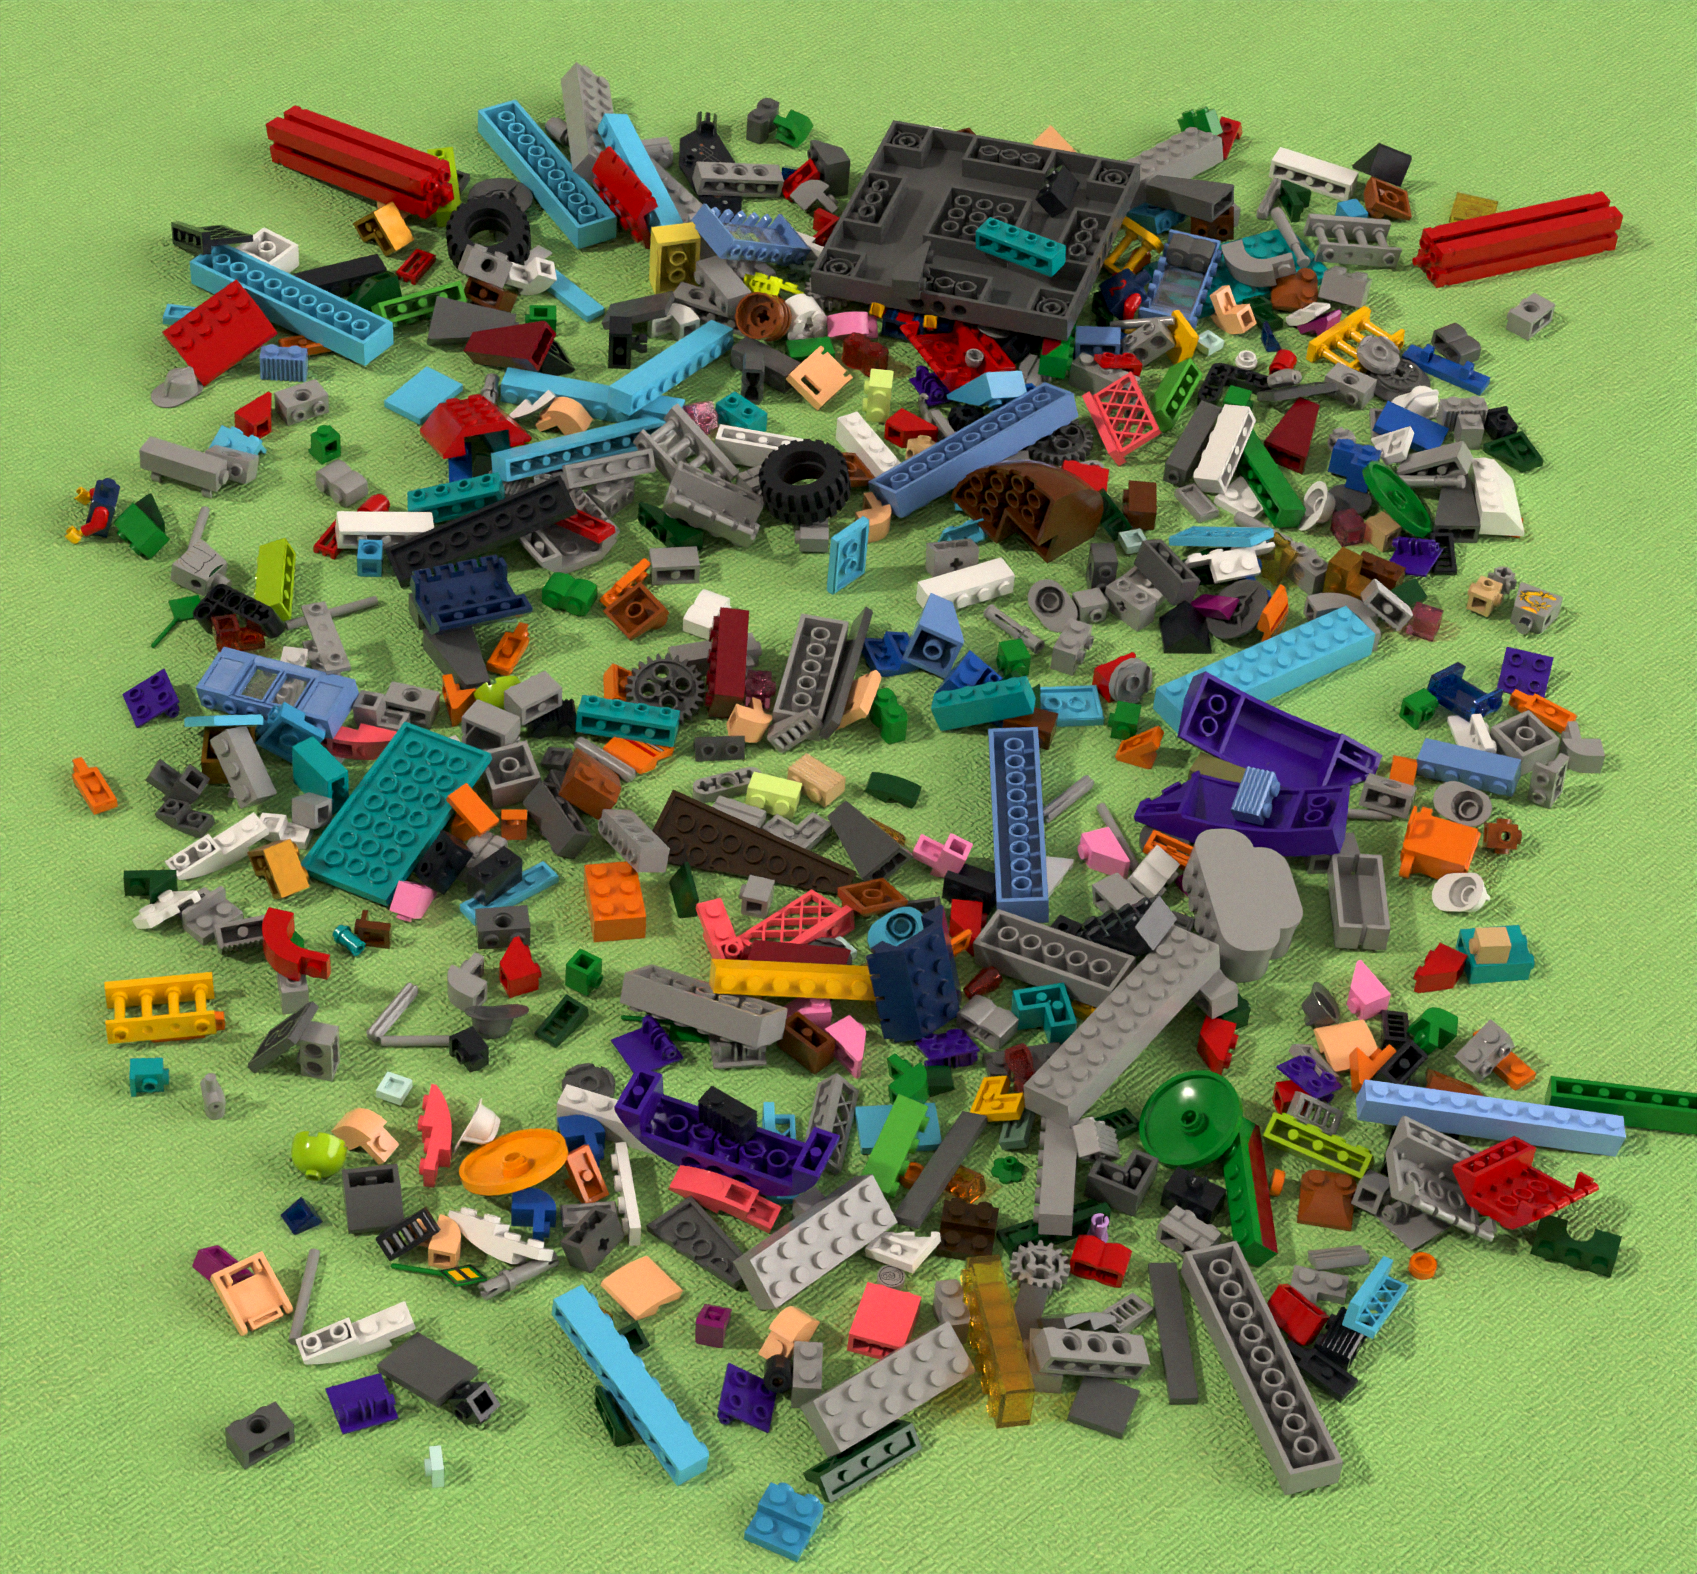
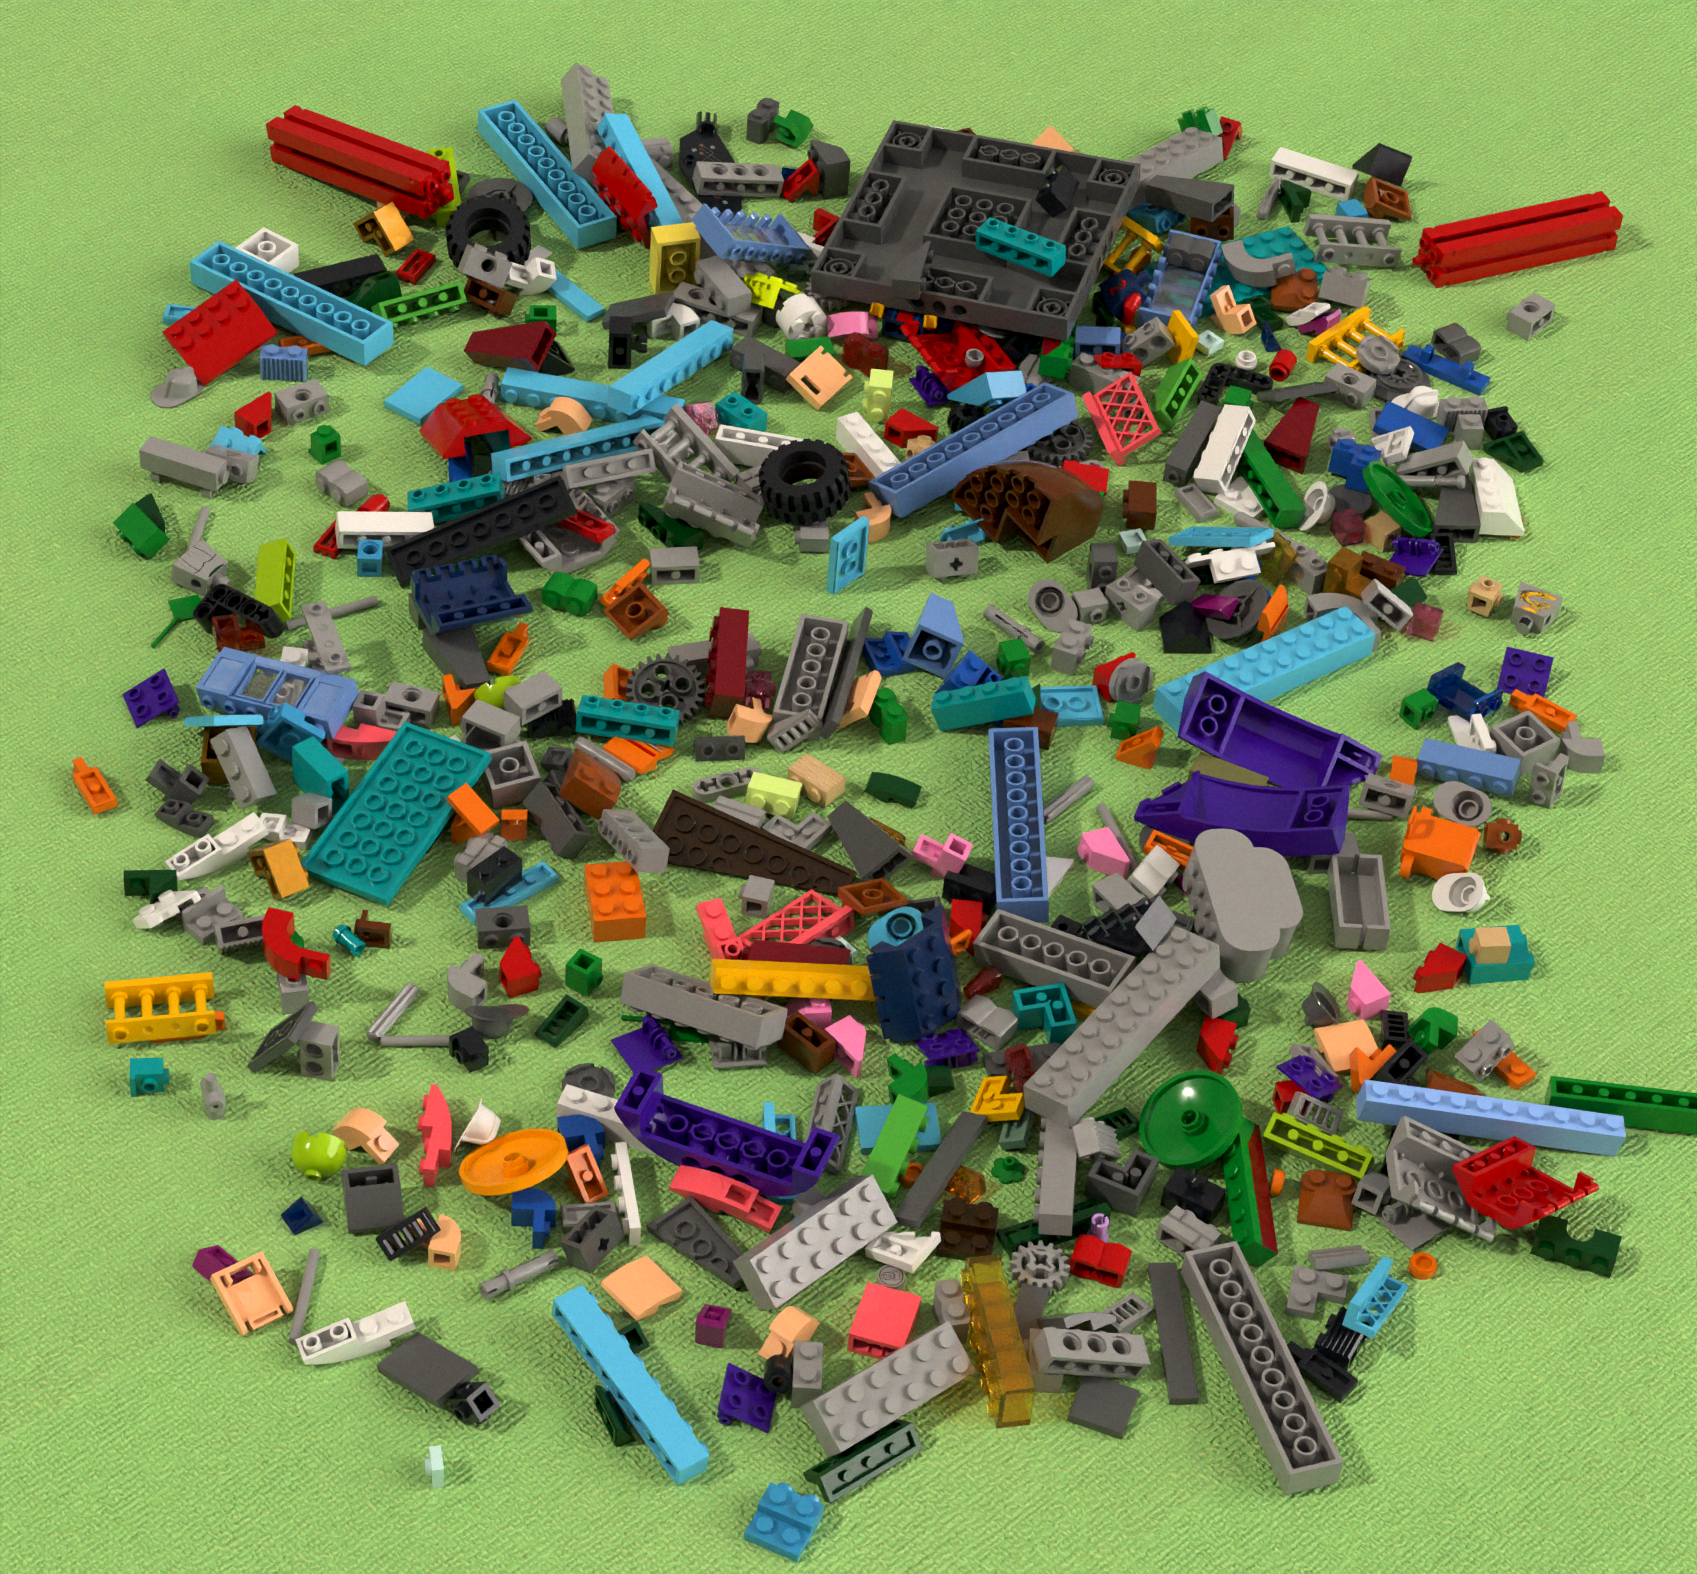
(101, 510): torso -> none
(202, 238): black fence -> none
(274, 1434): dark grey brick -> none
(362, 1403): dark purple hinge -> none
(394, 1088): light aqua plate -> none
(411, 900): bright pink slope -> none
(443, 862): black brick -> none
(456, 320): dark grey slope -> none
(456, 1276): piece -> none
(494, 1239): white slope -> none
(526, 408): white slope -> none
(684, 892): dark green slope -> none
(700, 614): white brick -> none
(727, 1116): black brick -> none
(751, 315): dark orange wheel -> none
(812, 191): light grey brick -> none
(935, 417): light grey plate -> none
(969, 584): white brick -> none
(1112, 517): dark green slope -> none
(1137, 323): light grey bar -> none
(1255, 796): medium blue brick -> none
(1284, 378): light grey piece -> none
(1287, 232): light grey piece -> none
(1296, 1315): red brick -> none
(1471, 206): clear yellow tile -> none
(1506, 577): light grey gear -> none

